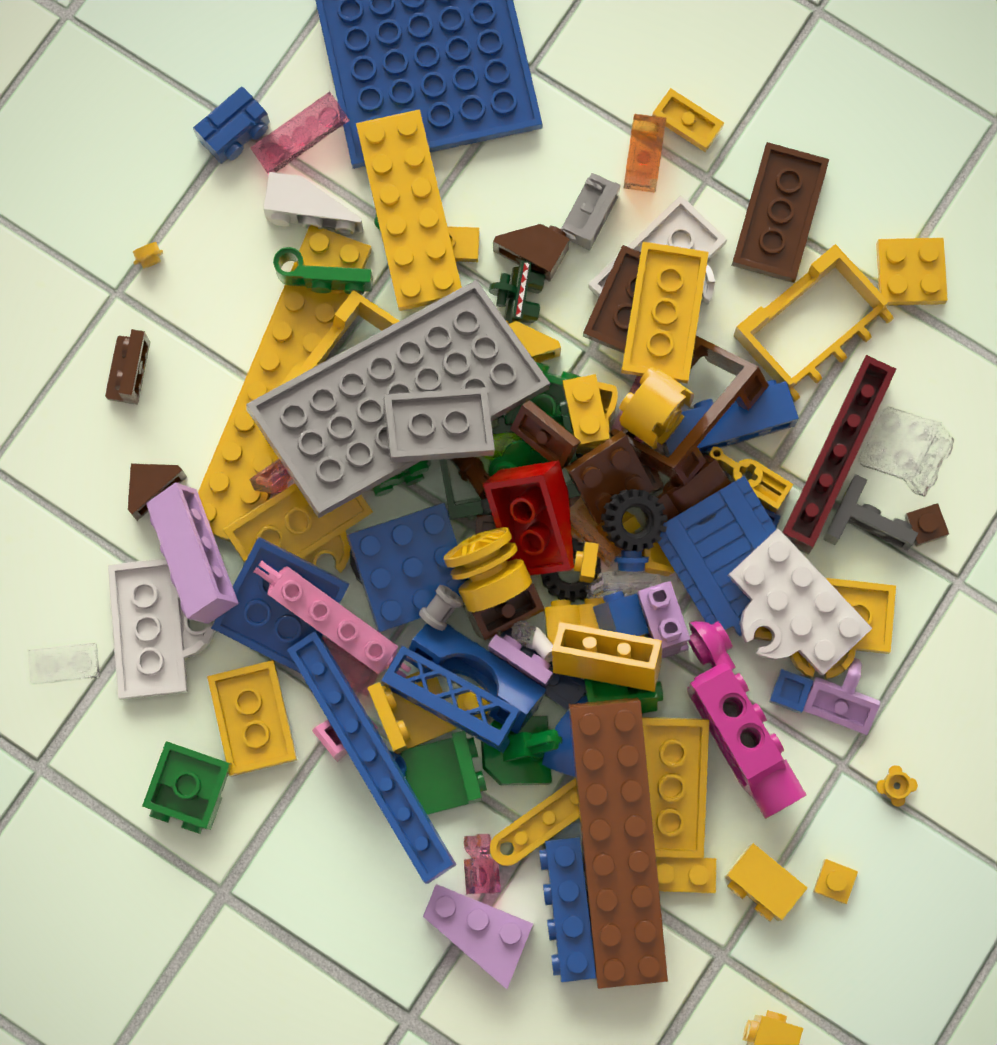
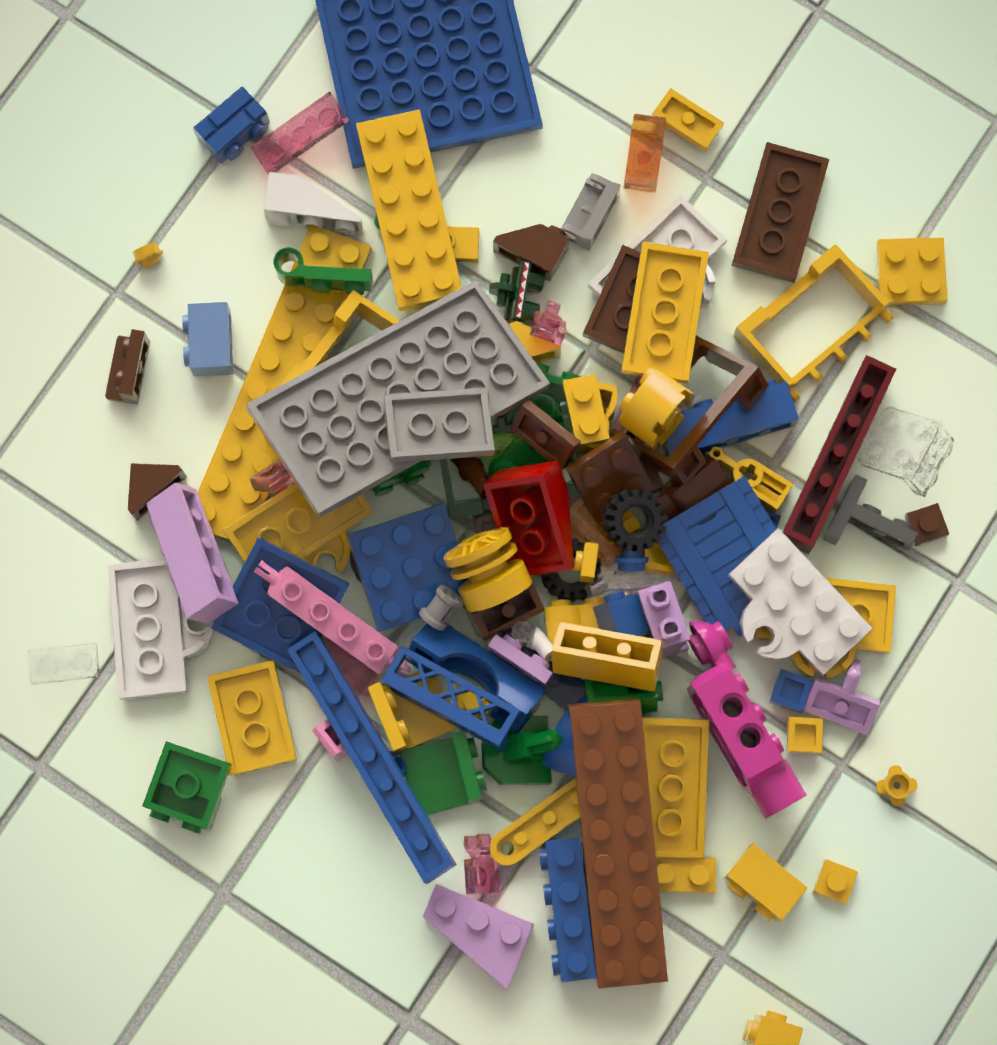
(209, 339): none -> medium blue brick
(548, 324): none -> clear pink plate
(804, 735): none -> yellow plate

